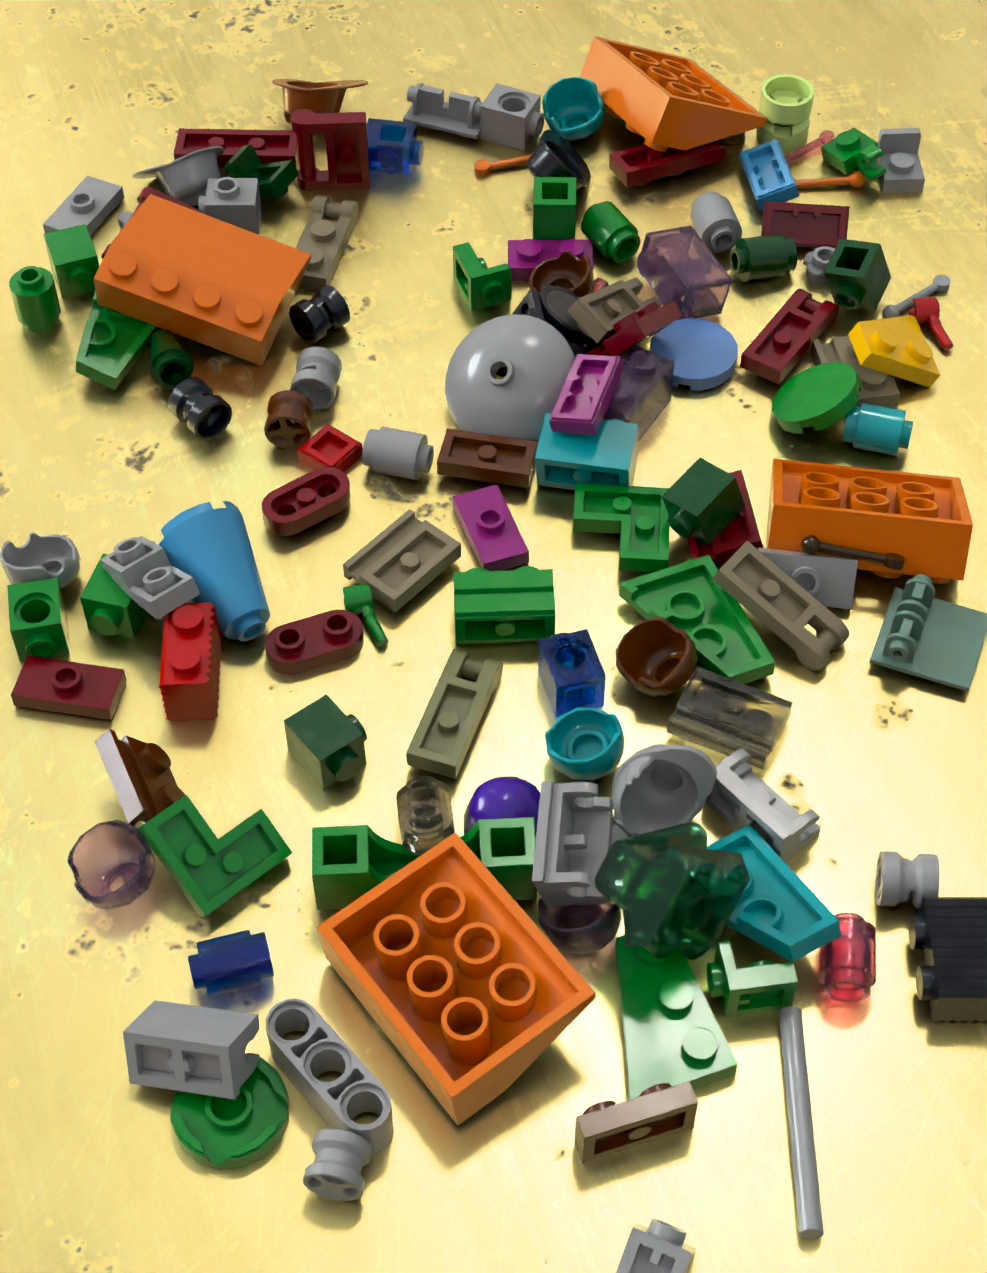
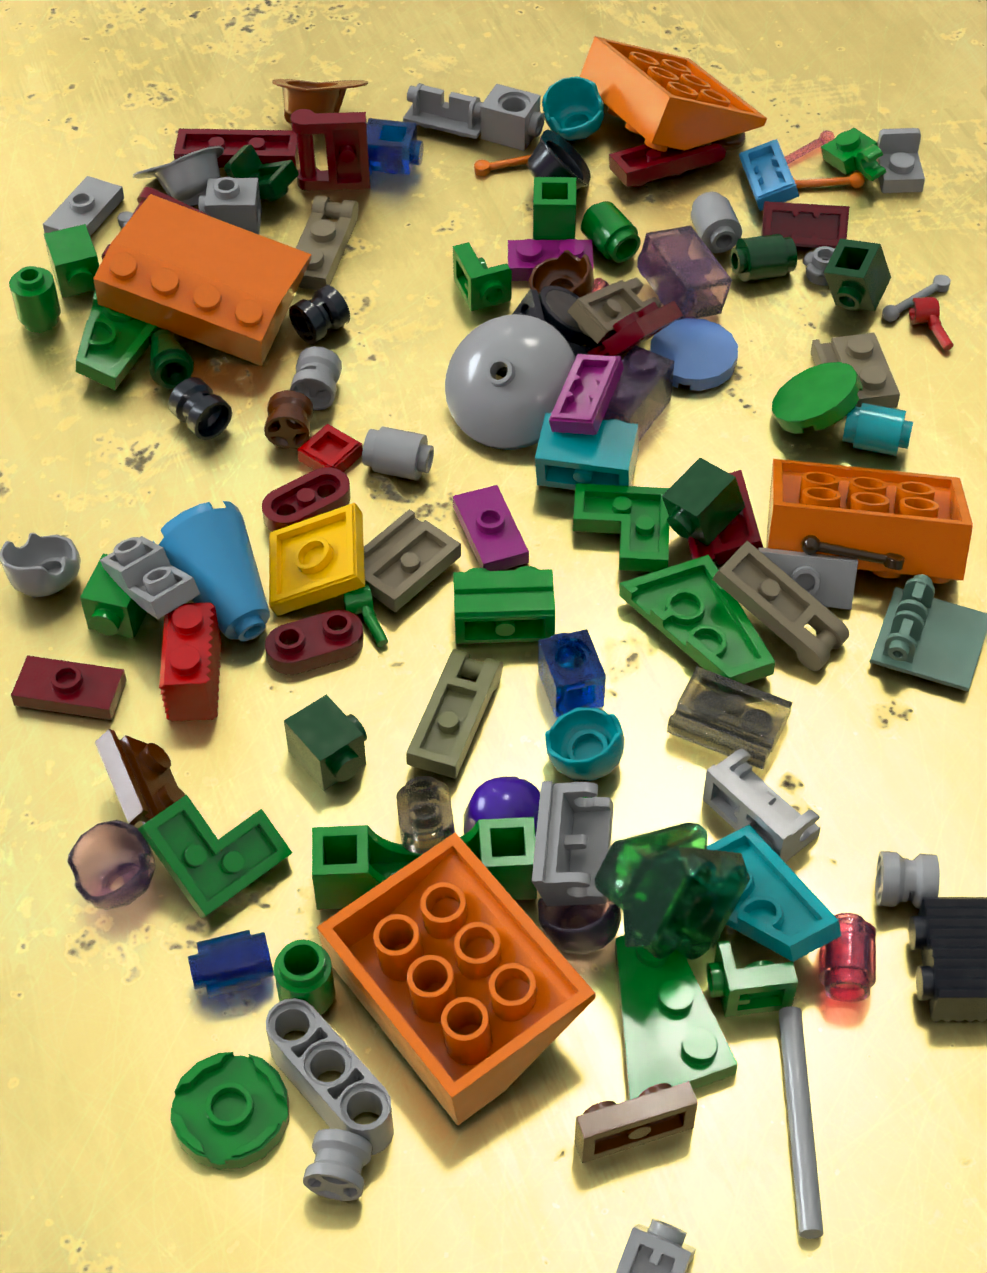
(38, 619): green brick -> none
(191, 1049): light grey hinge -> none
(306, 974): none -> green brick
(316, 559): none -> yellow tile
(487, 458): reddish brown plate -> none
(656, 657): reddish brown hair -> none
(660, 789): light grey piece -> none
(787, 105): yellowish green wheel -> none
(788, 336): dark red plate -> none
(895, 348): yellow wing -> none

